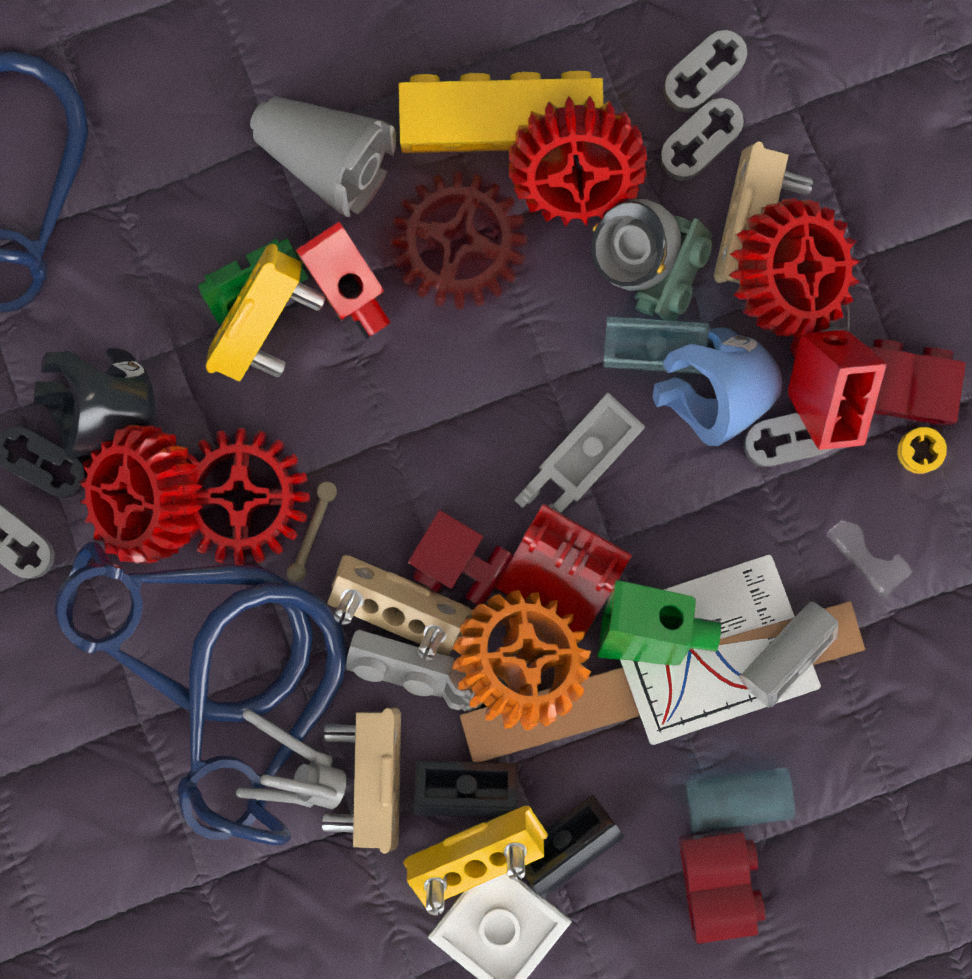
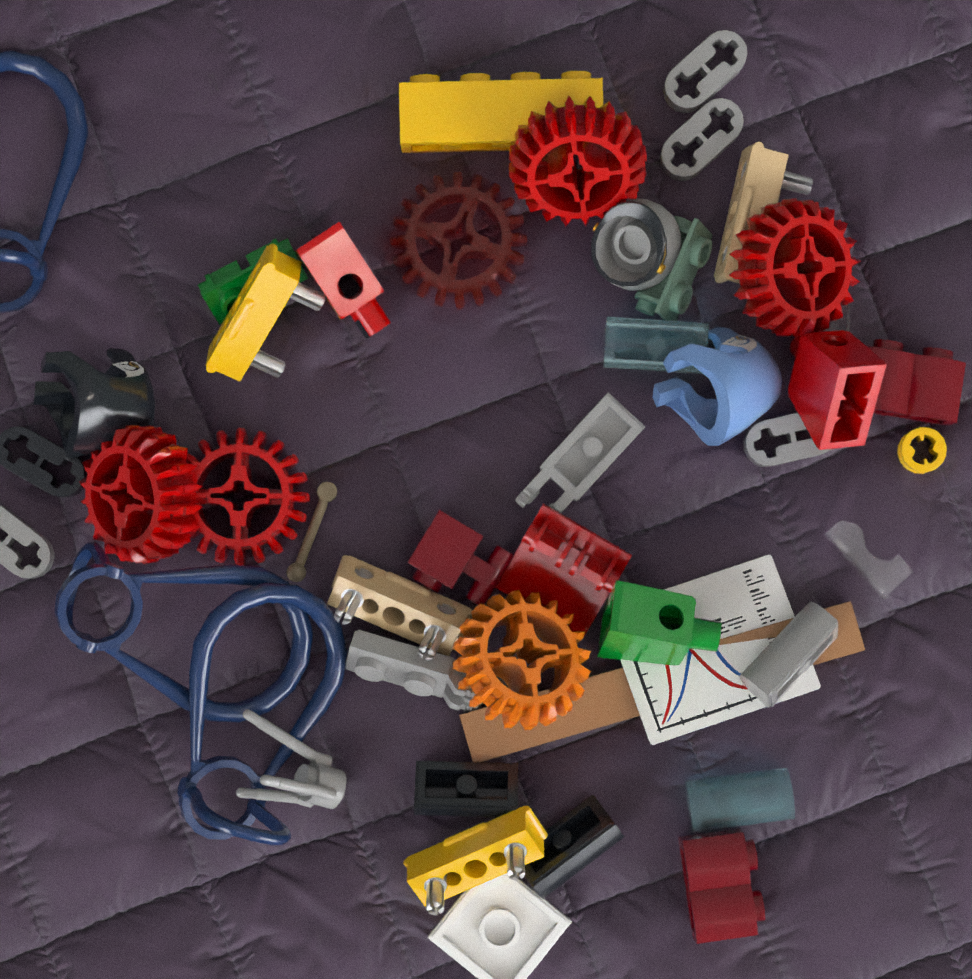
(326, 149): light grey cone -> none
(375, 779): tan piece -> none

